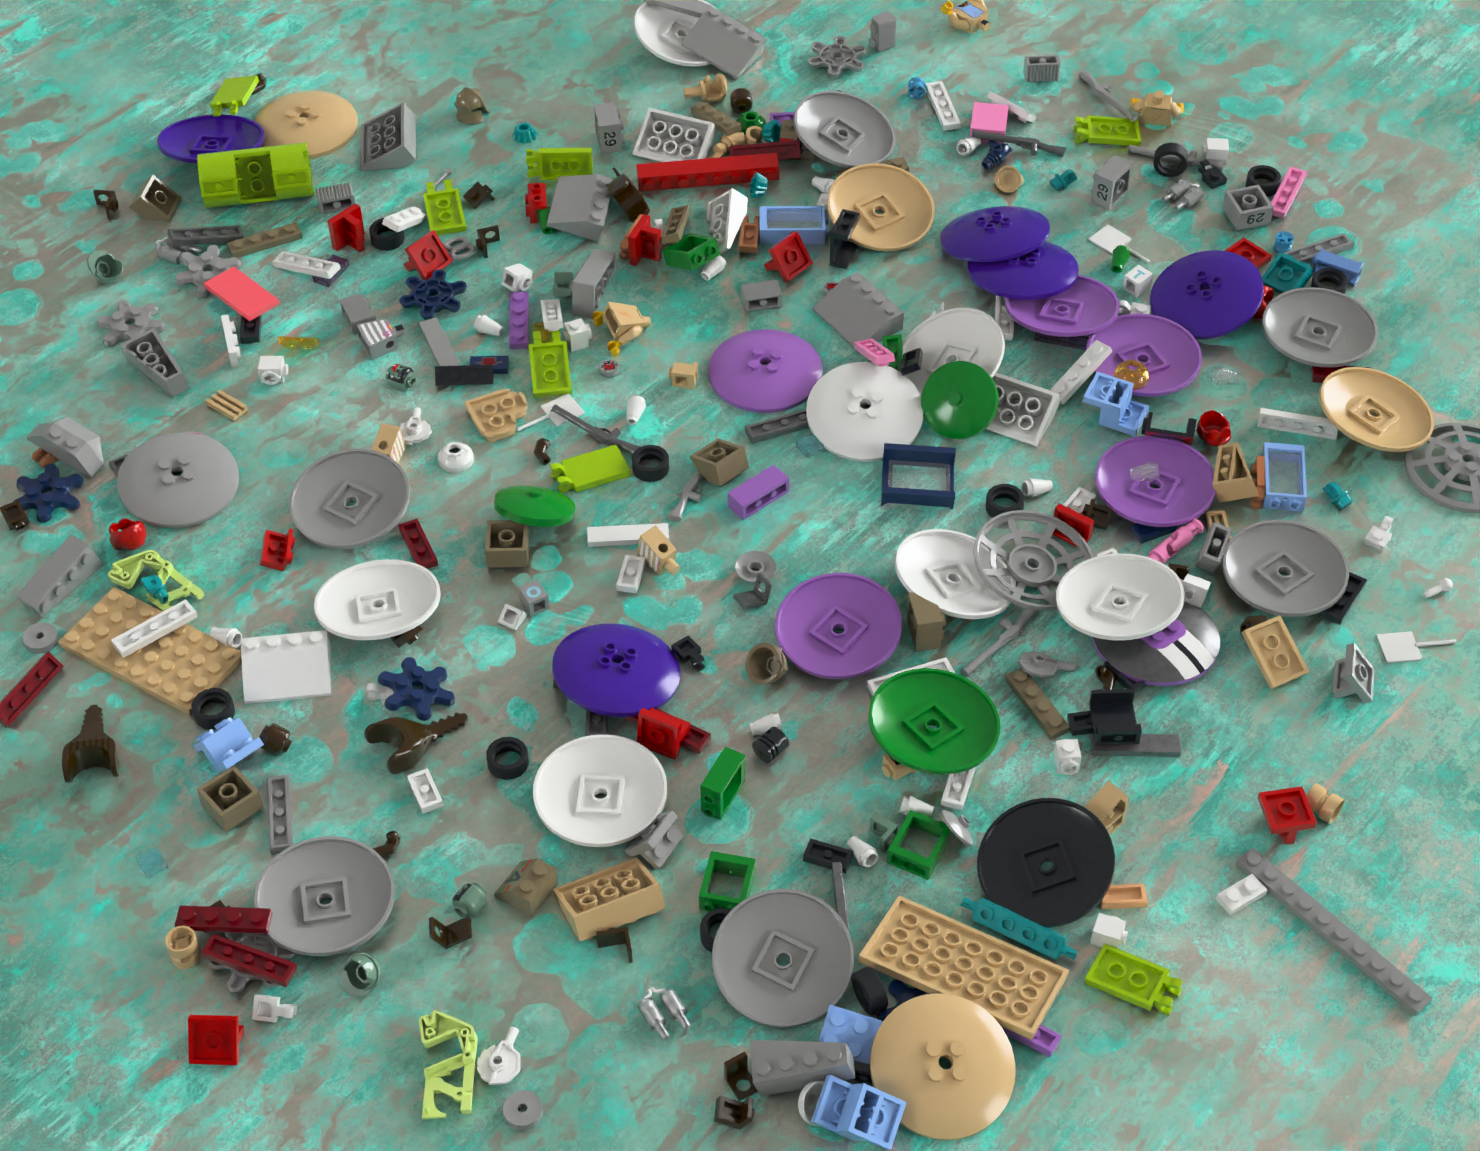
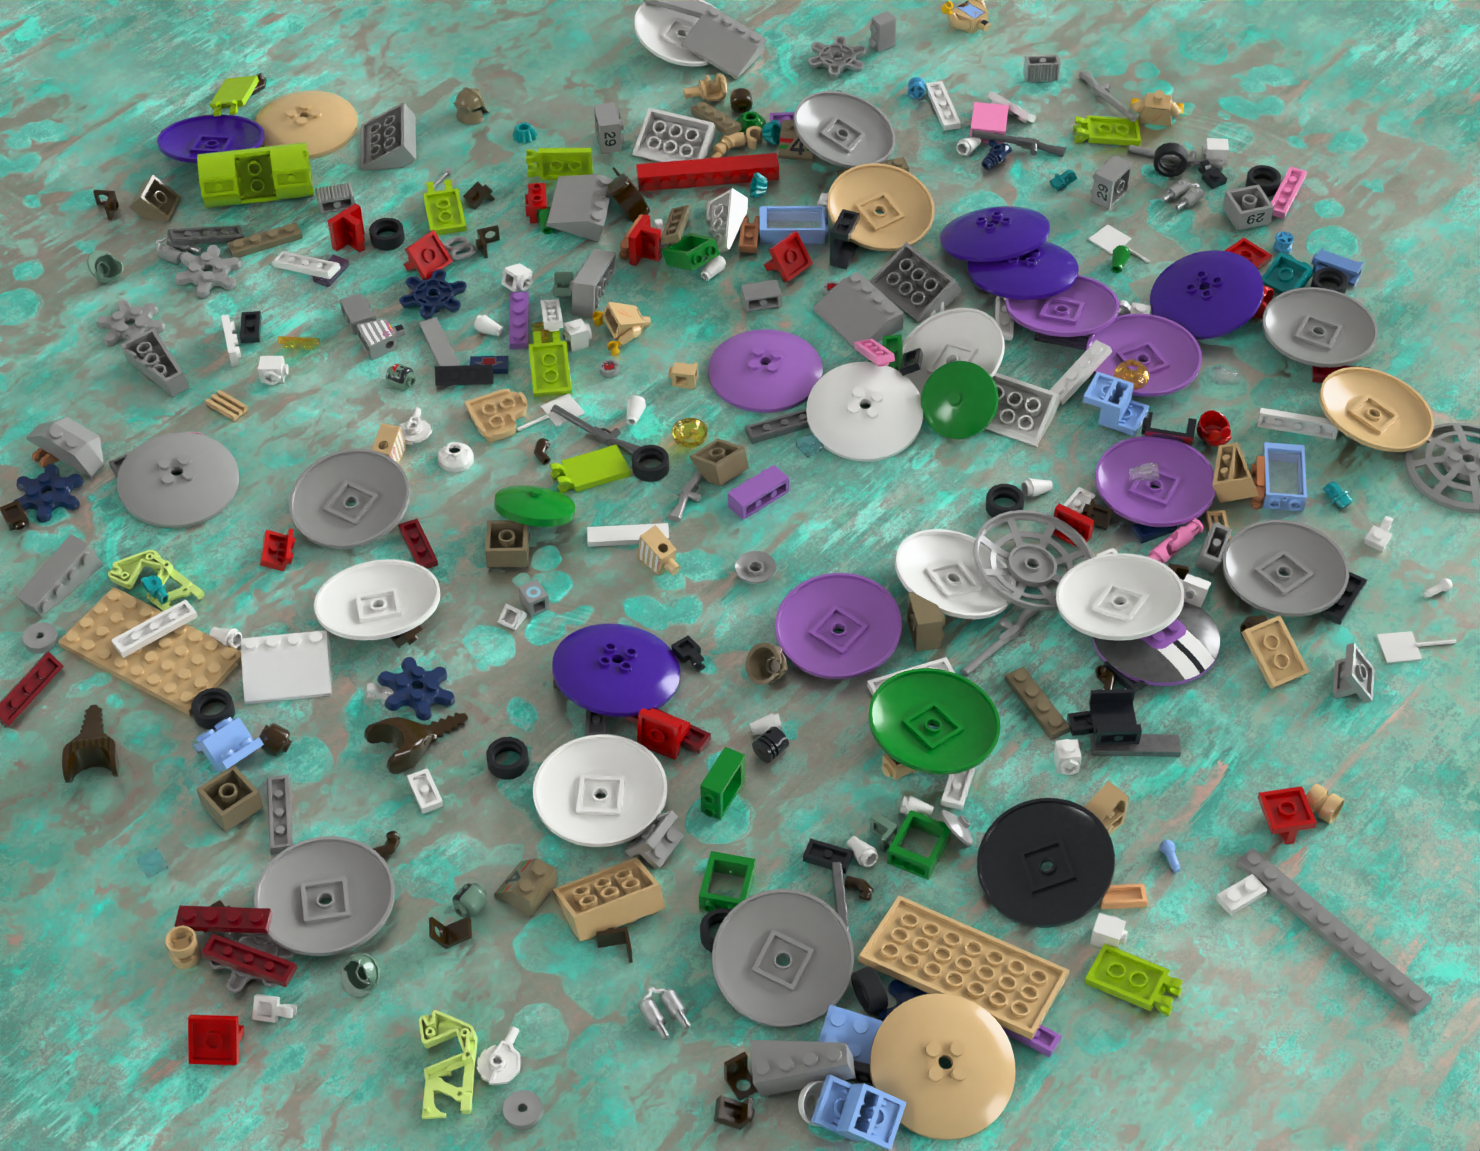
(130, 538): red hair -> none
(241, 293): coral tile -> none
(404, 219): white plate -> none
(631, 574): white plate -> none
(689, 428): none -> clear yellow piece
(756, 596): dark grey bracket -> none
(785, 150): dark red plate -> none
(822, 184): white cone -> none
(860, 884): none -> dark brown arm
(915, 283): none -> light grey slope
(918, 475): dark blue piece -> none
(1008, 179): tan piece -> none
(1019, 928): teal plate -> none
(1042, 665): light grey piece -> none
(1137, 281): white brick -> none
(1167, 847): none -> light blue piece
(1333, 245): light grey tile -> none

